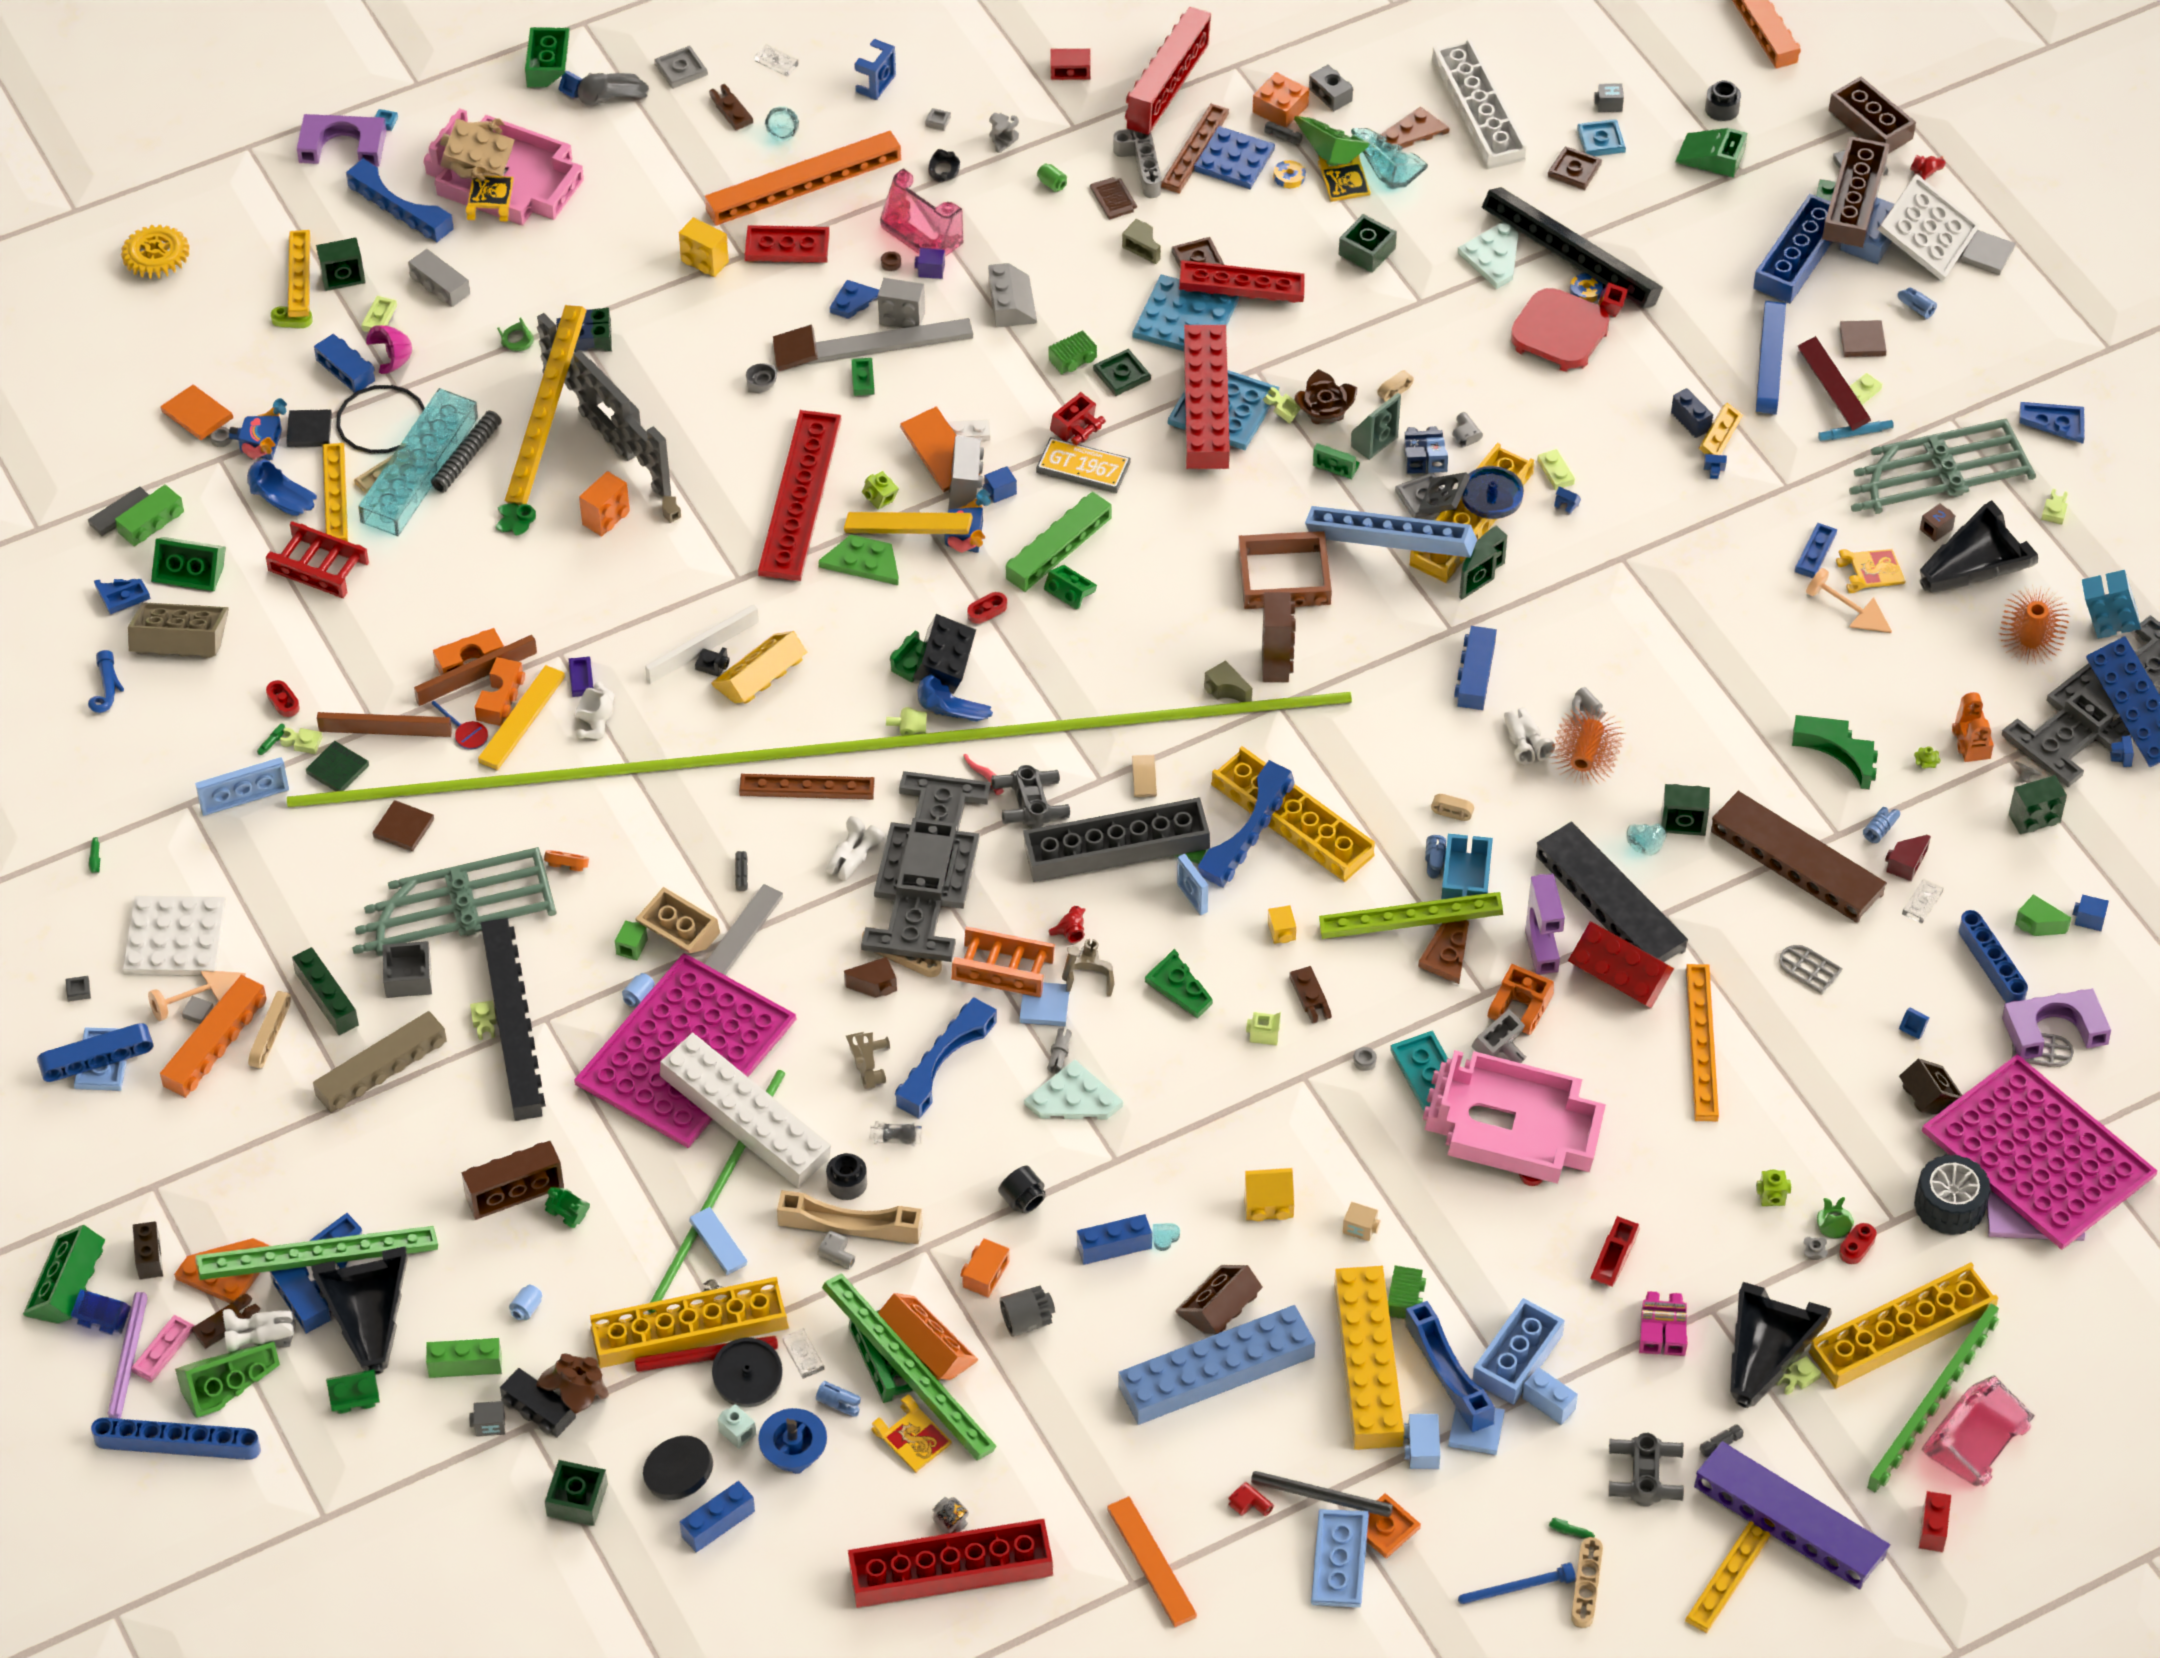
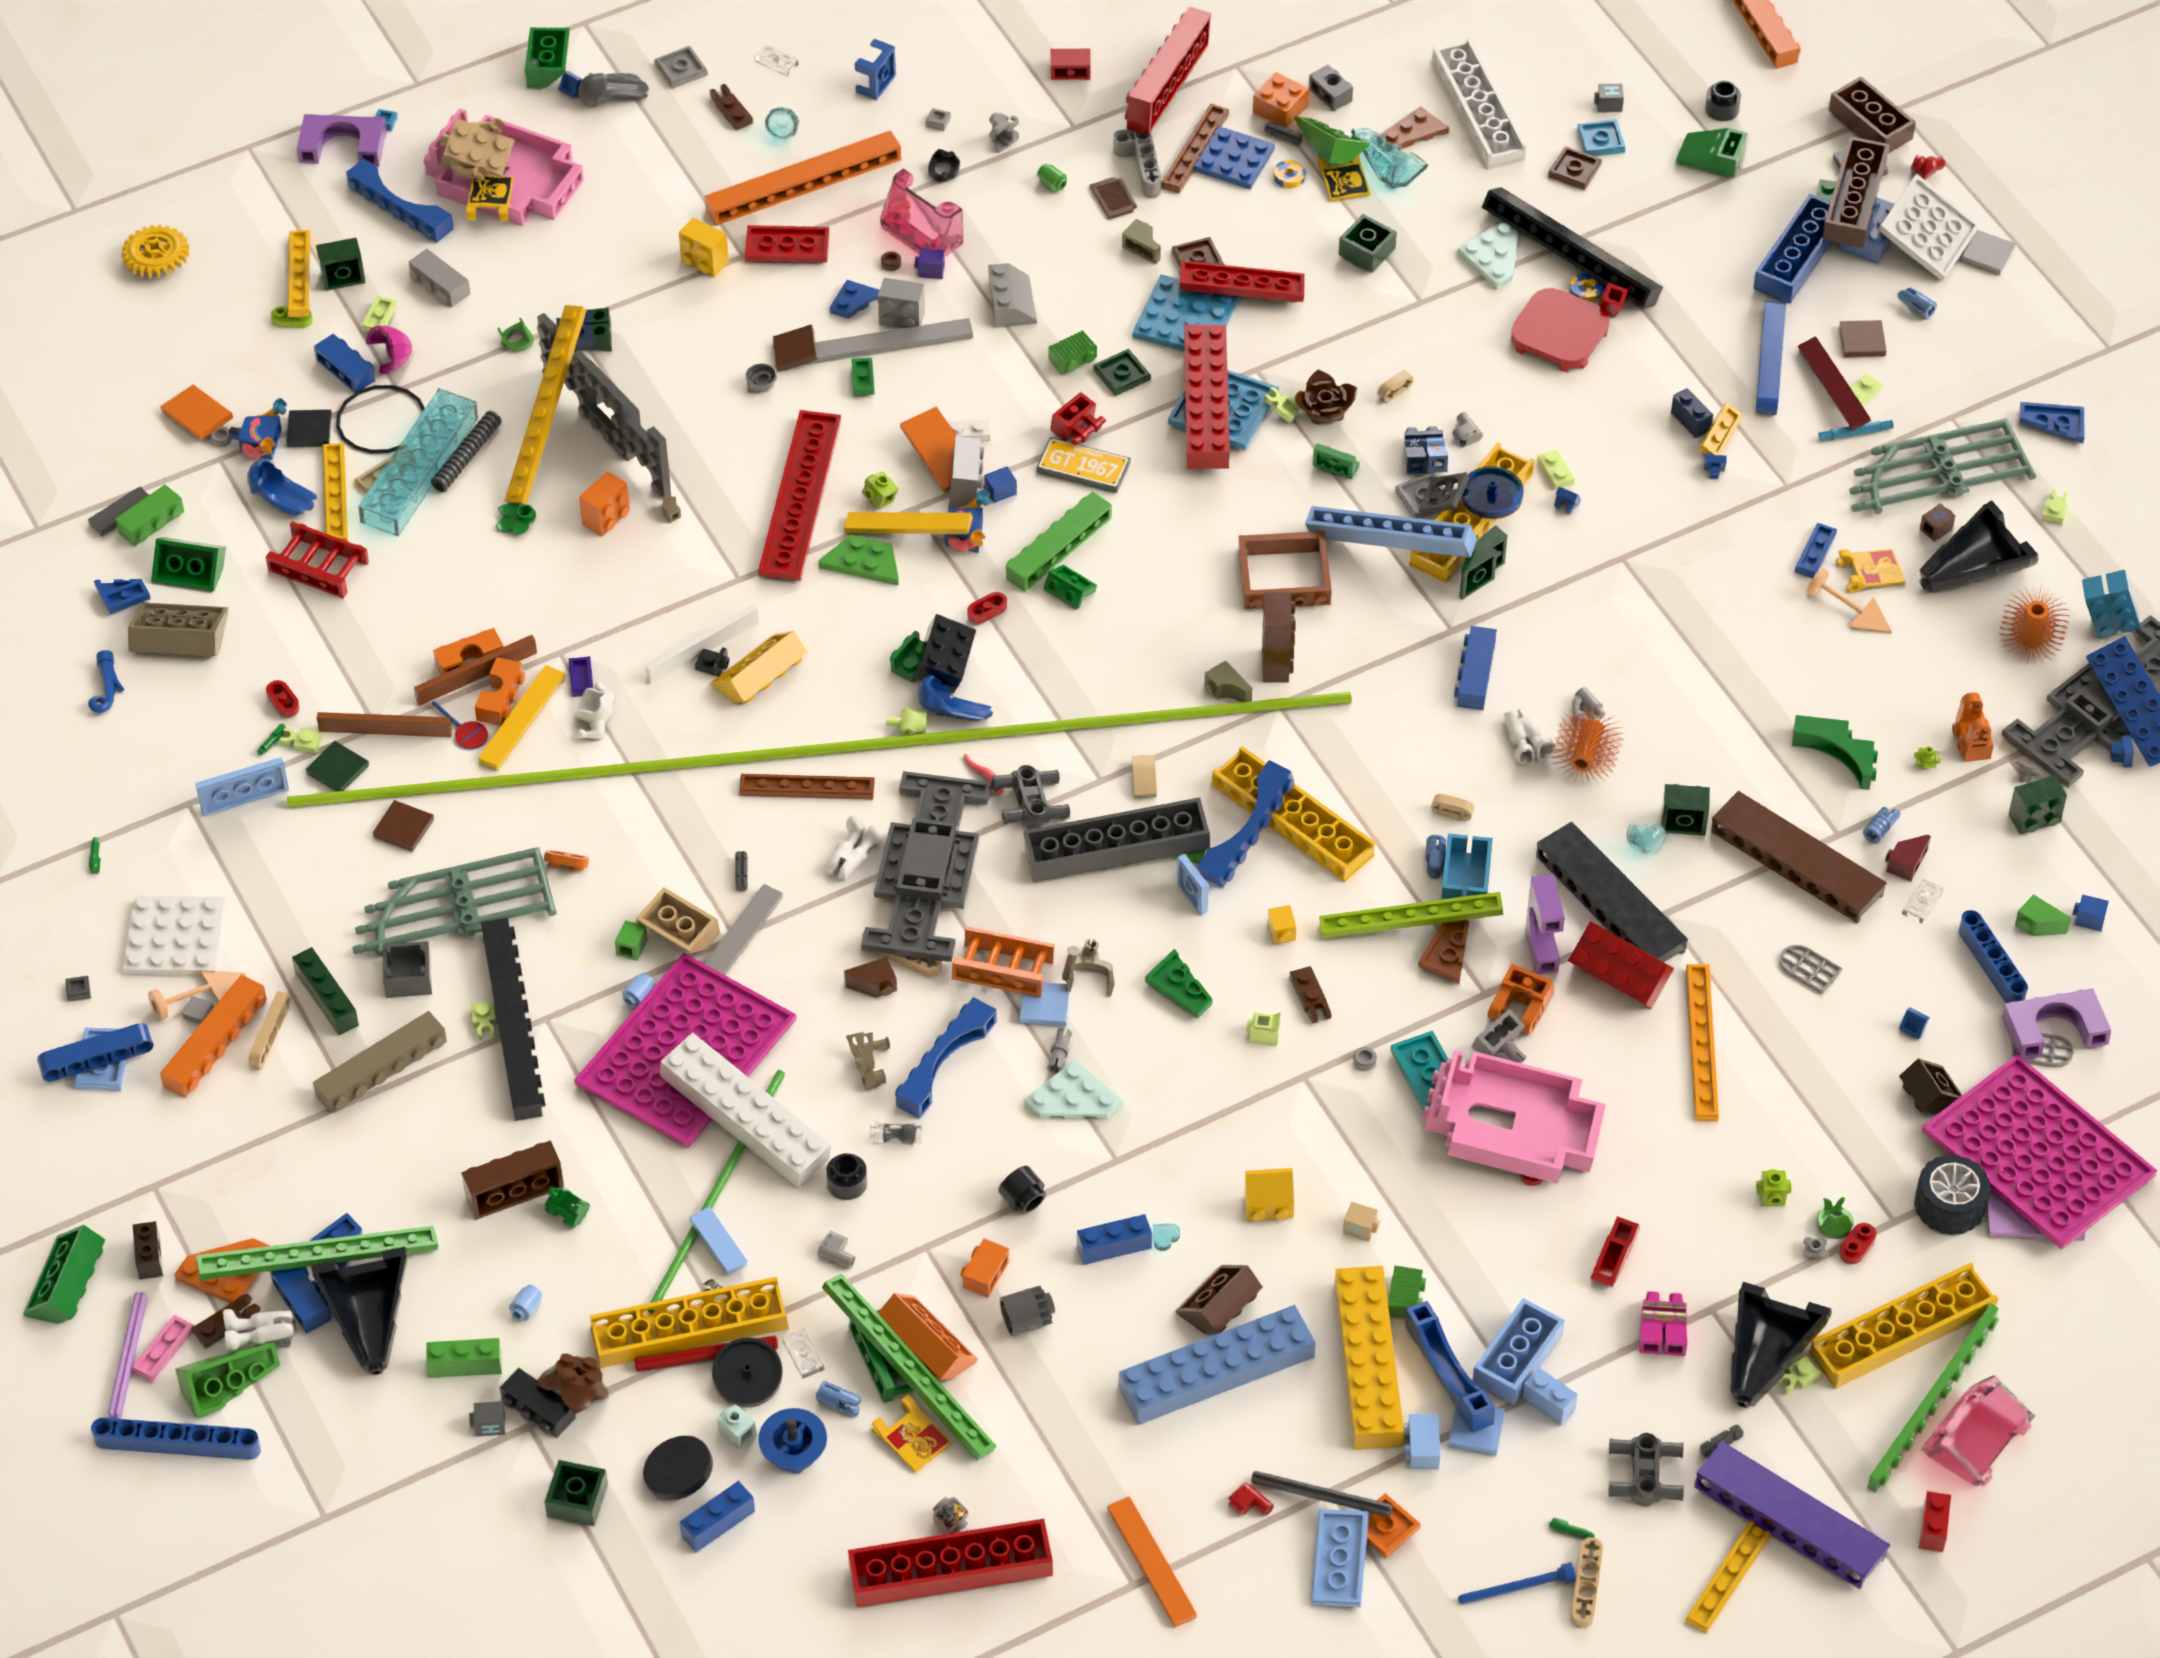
(101, 1312): clear blue brick -> none
(353, 1391): green bracket -> none
(892, 1224): tan arch -> none
(1071, 925): red animal -> none
(1378, 428): sand green slope -> none

